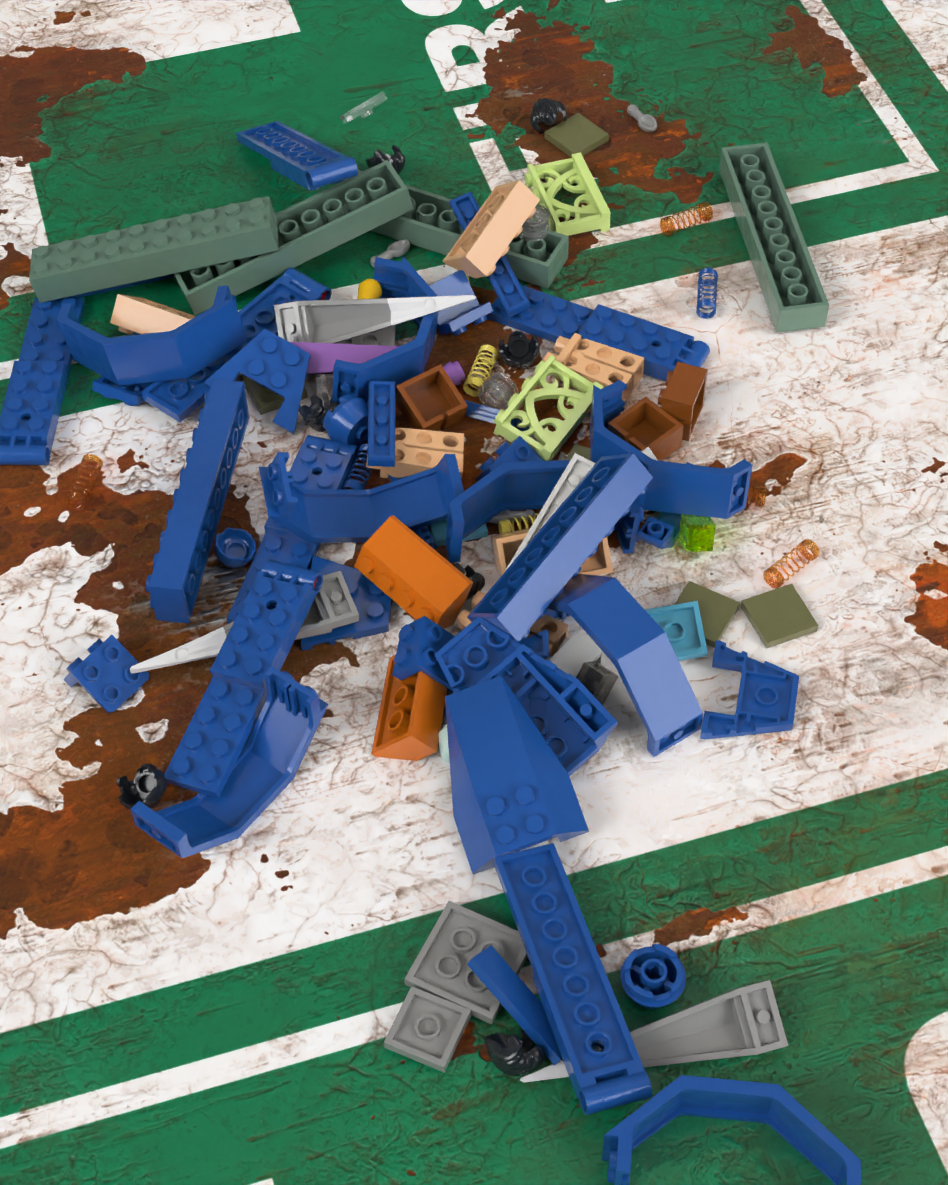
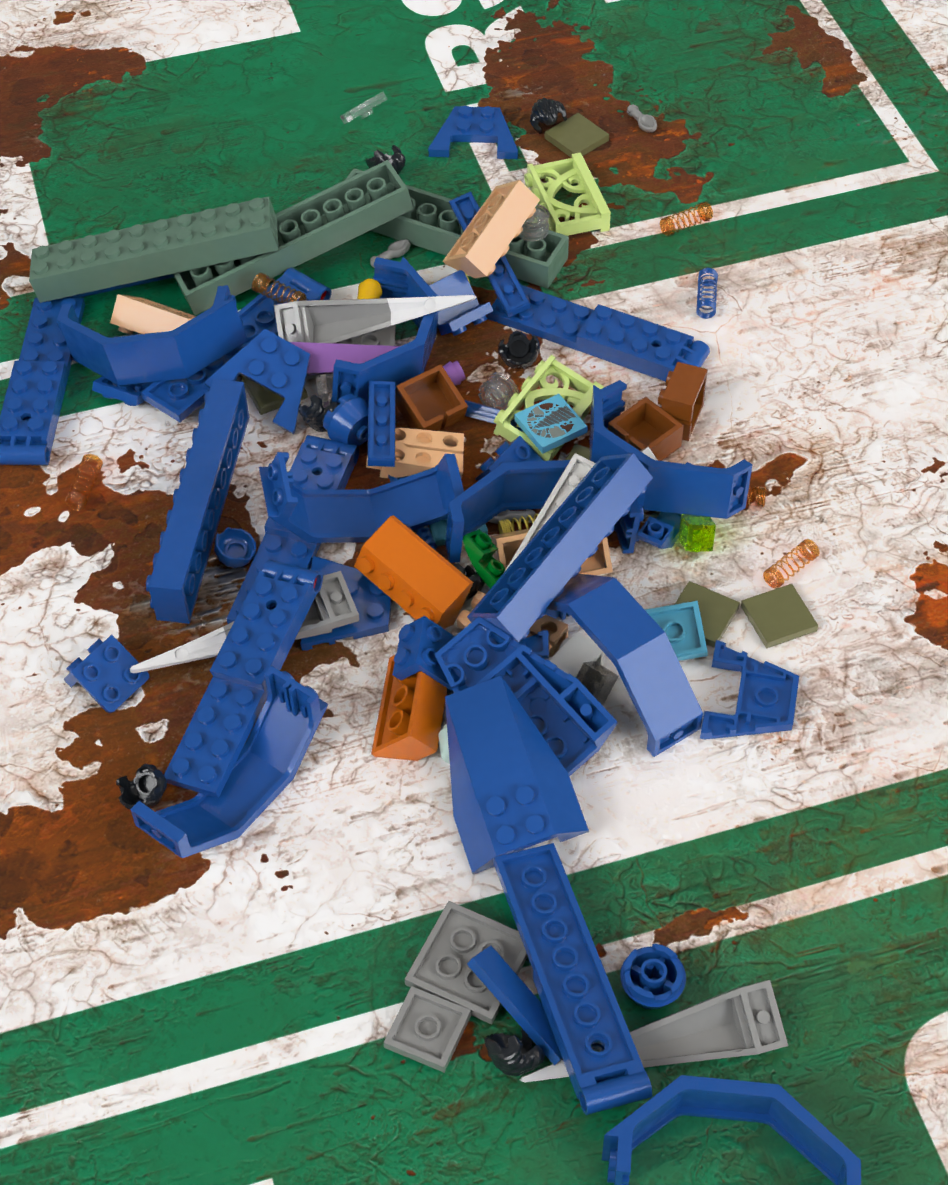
(264, 284): none -> clear orange piece
(298, 155): blue hinge -> none
(354, 484): blue piece -> none
(476, 126): none -> blue wing
(480, 552): none -> green slope
(486, 360): light yellow piece -> none
(550, 423): none -> medium azure tile
(599, 362): light nougat hips -> none
(773, 238): sand green brick -> none

